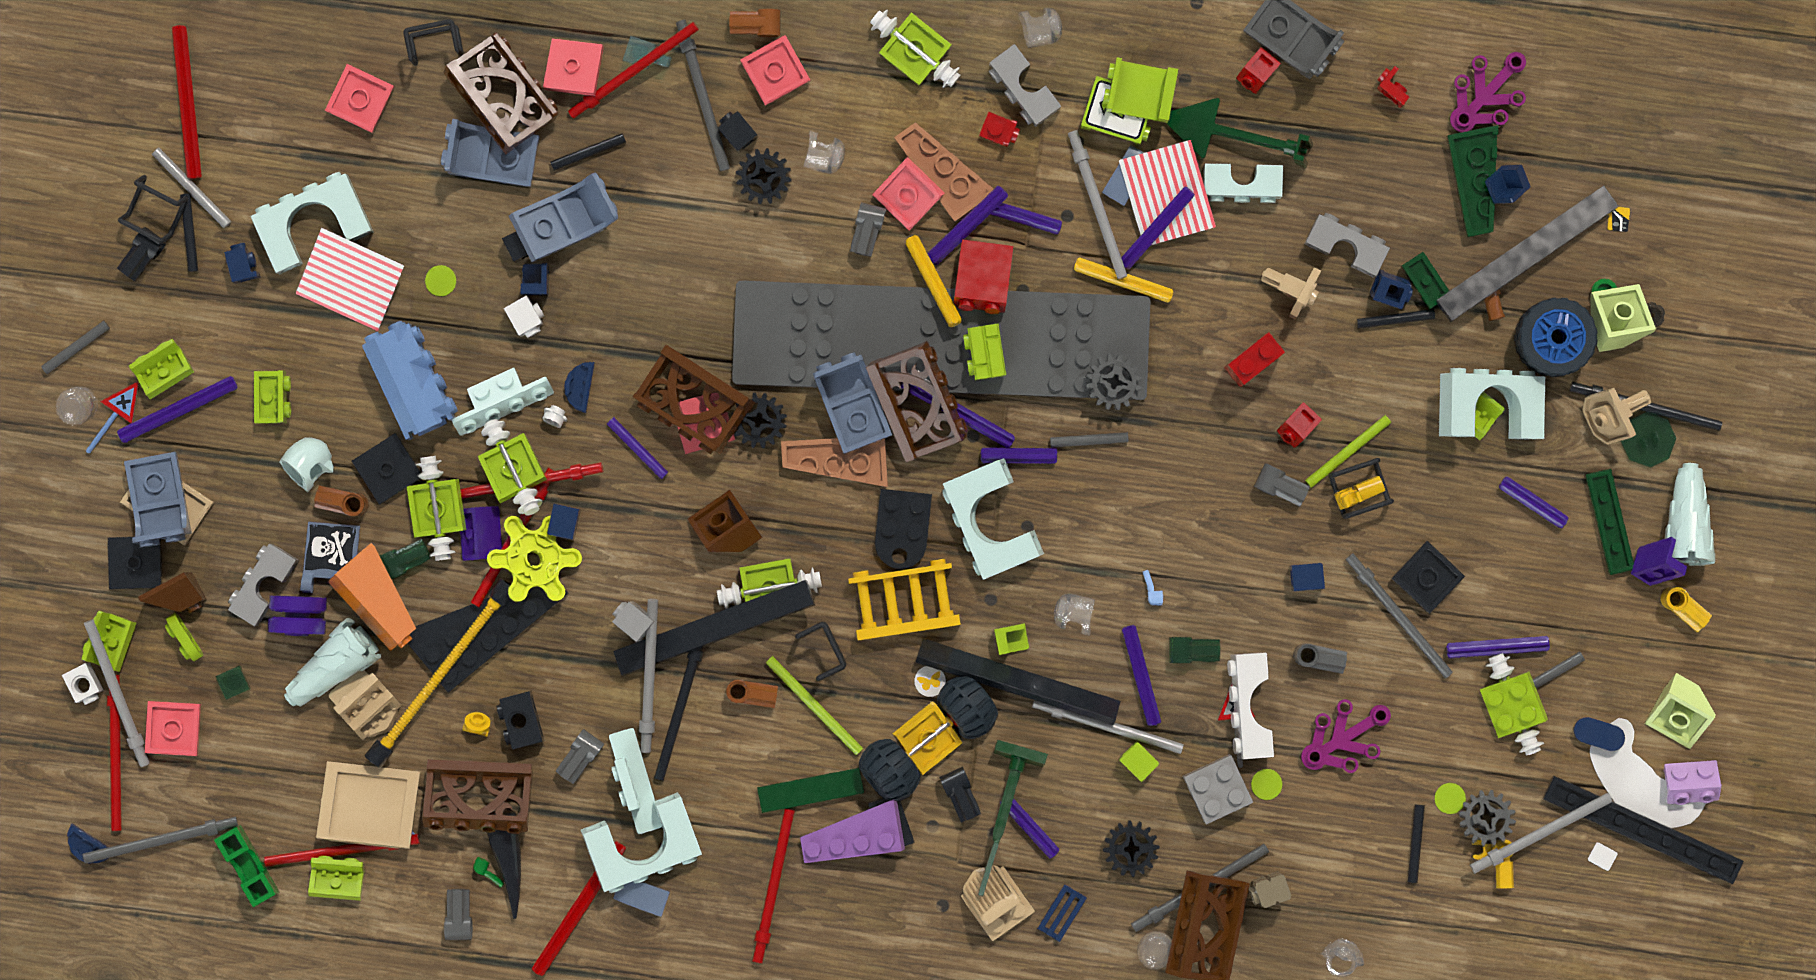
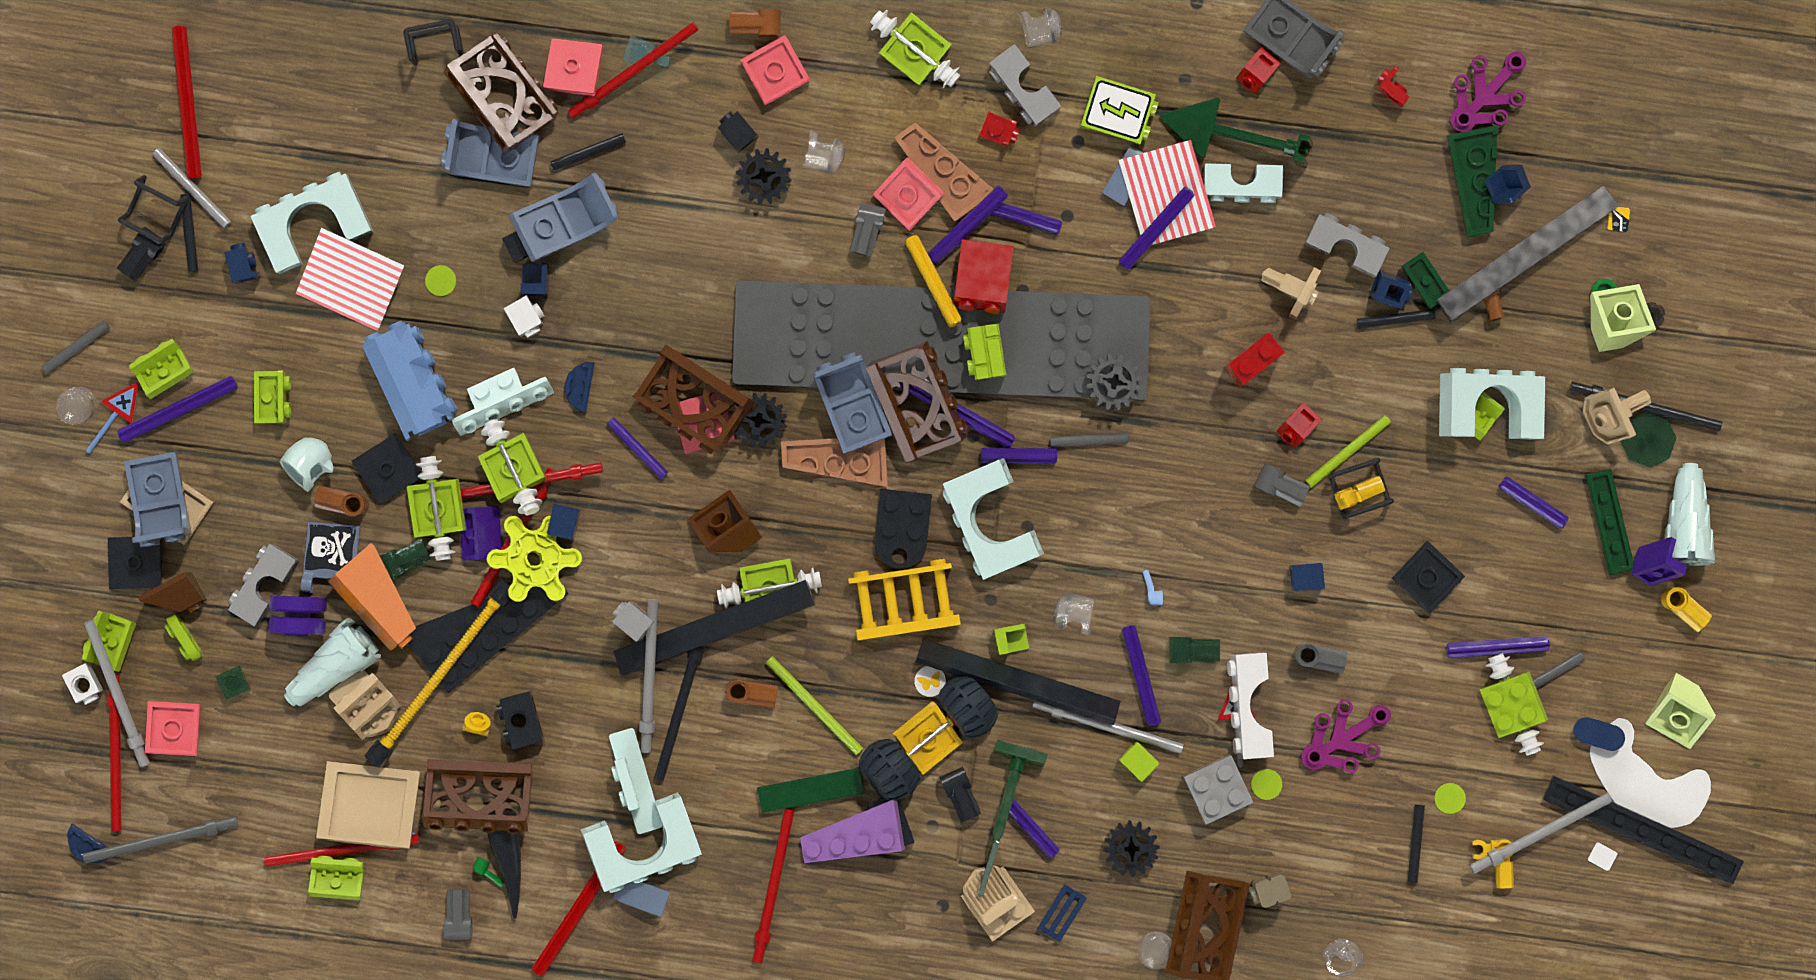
(245, 860): green arch -> none
(359, 98): coral plate -> none
(554, 416): white plate -> none
(582, 752): dark grey piece -> none
(688, 47): dark grey bar -> none
(824, 625): black piece -> none
(1081, 158): light grey bar -> none
(1130, 282): yellow axle -> none
(1140, 90): lime panel -> none
(1156, 913): dark grey bar -> none
(1366, 577): dark grey bar -> none
(1499, 816): dark grey gear -> none
(1576, 334): wheel -> none
(1692, 782): lavender bracket -> none

